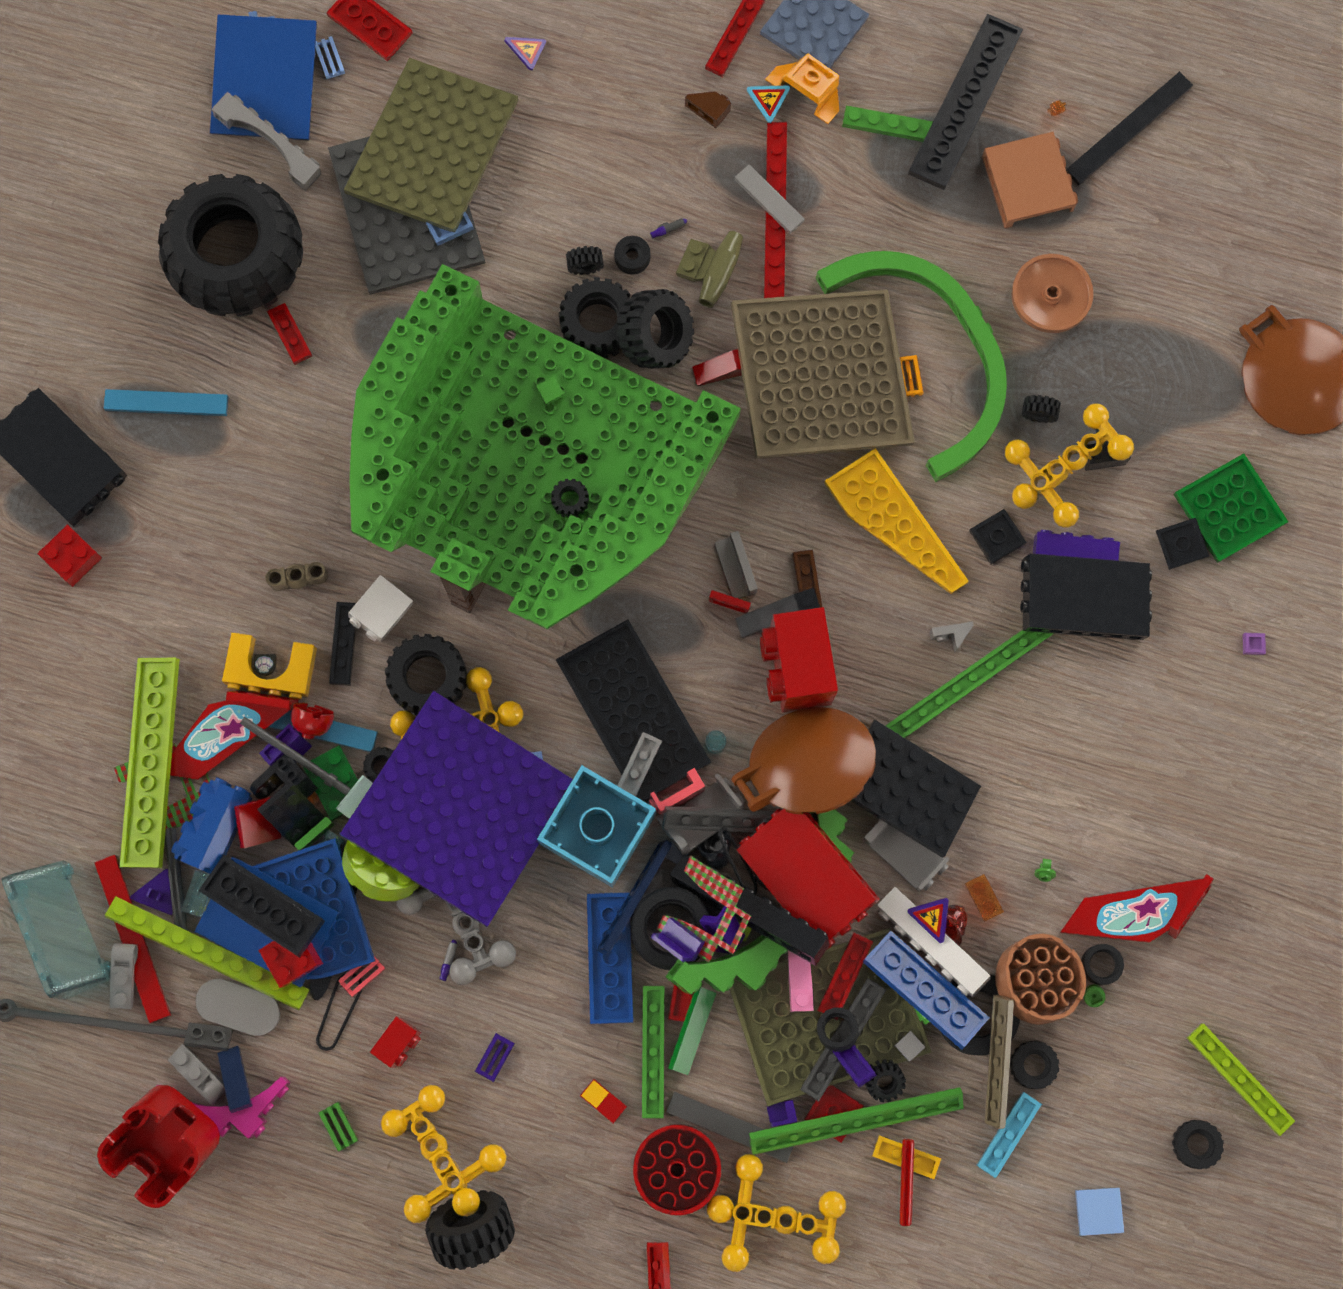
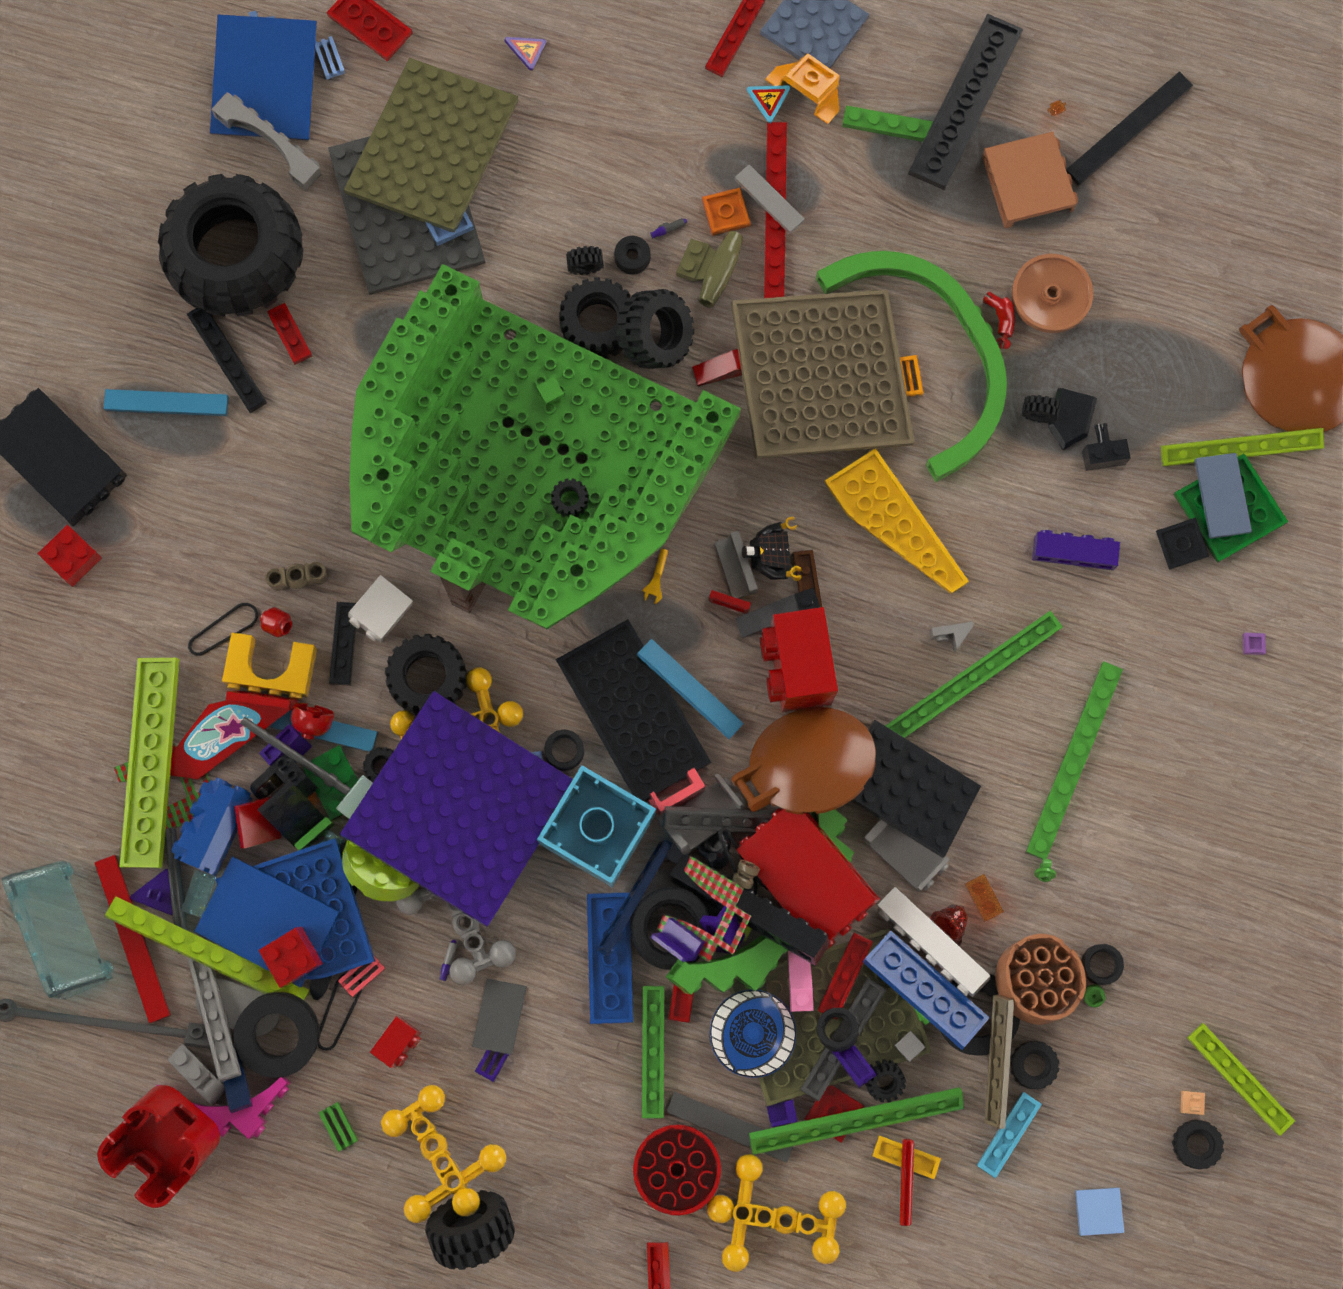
(122, 975): light grey plate -> none
(215, 1021): none -> light grey tile
(218, 620): none -> black piece
(227, 359): none -> black tile
(257, 1058): none -> black tyre
(262, 906): black plate -> none
(264, 663): tile -> none
(276, 622): none -> red head
(499, 1016): none -> dark grey sticker
(564, 766): none -> black tyre
(603, 1101): tile -> none
(639, 763): light grey plate -> none
(654, 586): none -> yellow piece
(690, 689): none -> dark azure tile
(692, 1031): green tile -> none
(709, 106): reddish brown slope -> none
(715, 742): clear light blue wheel -> none
(726, 211): none -> orange tile
(745, 874): none -> dark tan wheel
(752, 1033): none -> dish
(771, 552): none -> black torso
(932, 917): piece -> none
(997, 536): black tile -> none
(1006, 315): none -> red arm
(1066, 513): yellow piece -> none
(1074, 417): none -> black tile
(1074, 761): none -> bright green plate
(1086, 597): black panel -> none
(1139, 913): piece -> none
(1192, 1102): none -> light nougat tile
(1223, 495): none -> sand blue tile
(1249, 445): none -> lime tile

